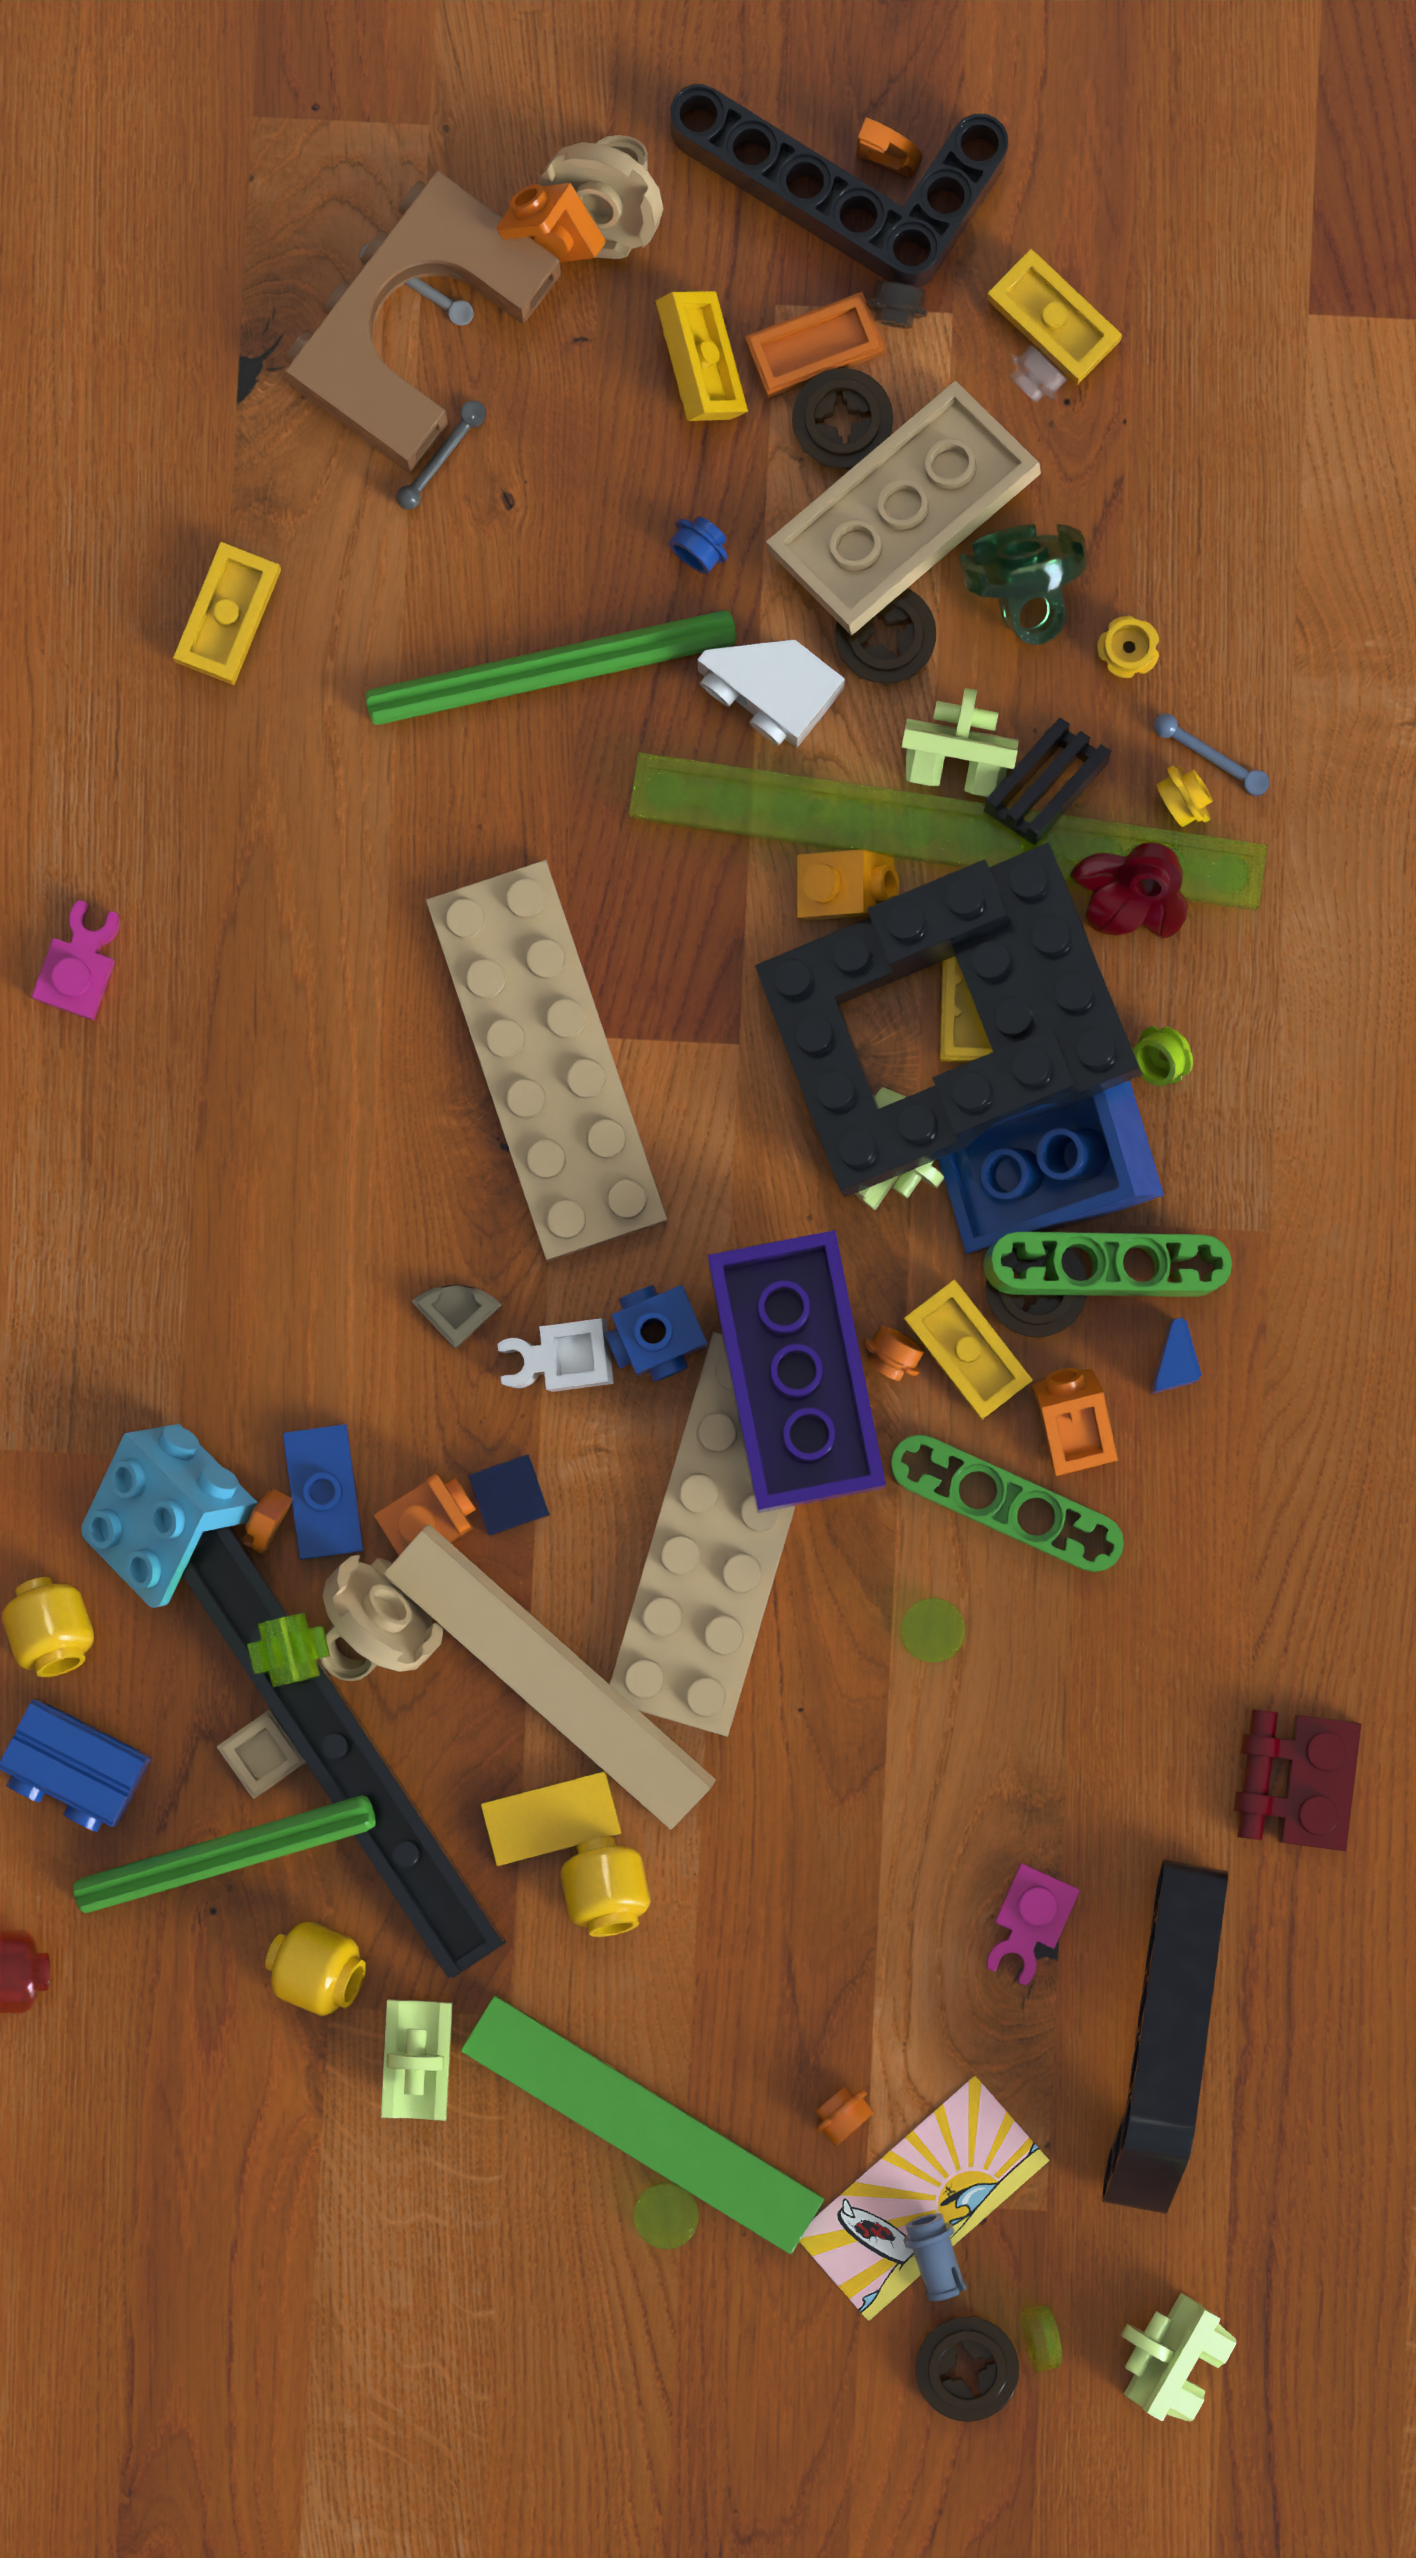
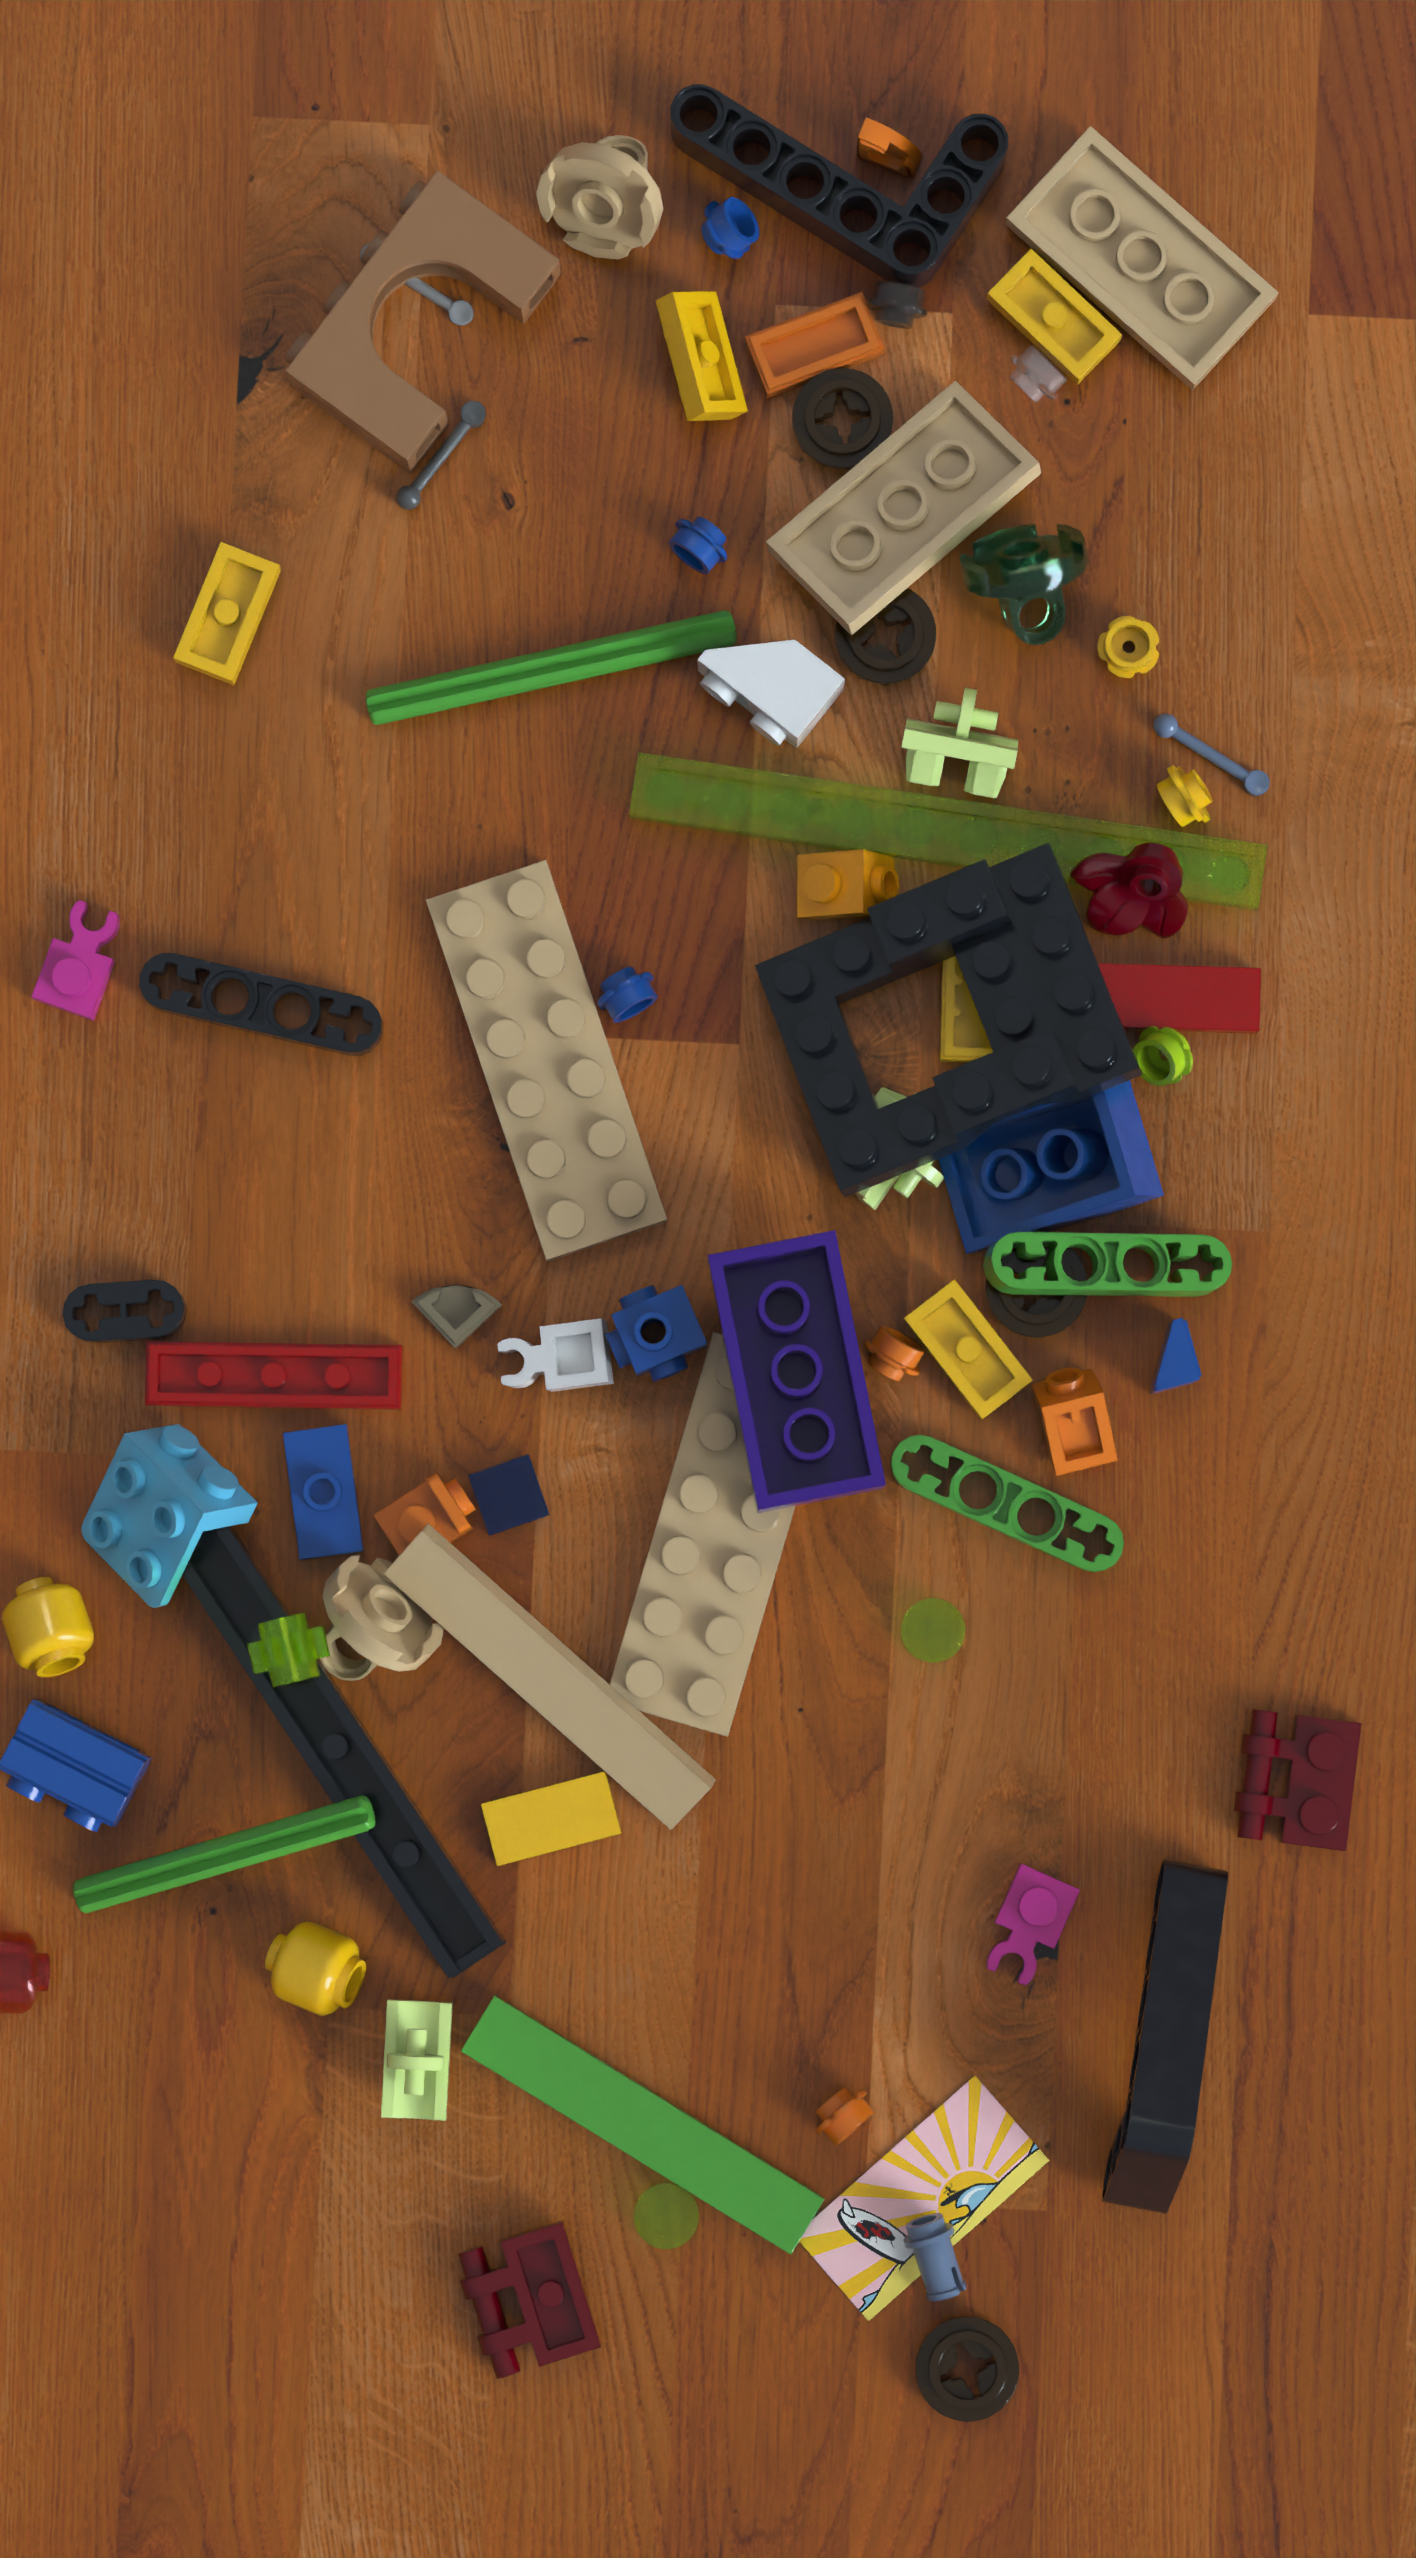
(126, 1326): none -> black beam
(260, 1010): none -> black beam
(261, 1754): tan tile -> none
(266, 1521): orange tile -> none
(273, 1375): none -> red tile
(549, 2296): none -> dark red plate
(554, 220): orange bracket -> none
(605, 1887): yellow head -> none
(627, 994): none -> blue plate
(729, 227): none -> blue plate
(1041, 2338): clear neon green tile -> none
(1074, 748): black tile -> none
(1141, 258): none -> tan plate
(1168, 2354): yellowish green hips -> none
(1185, 997): none -> red tile

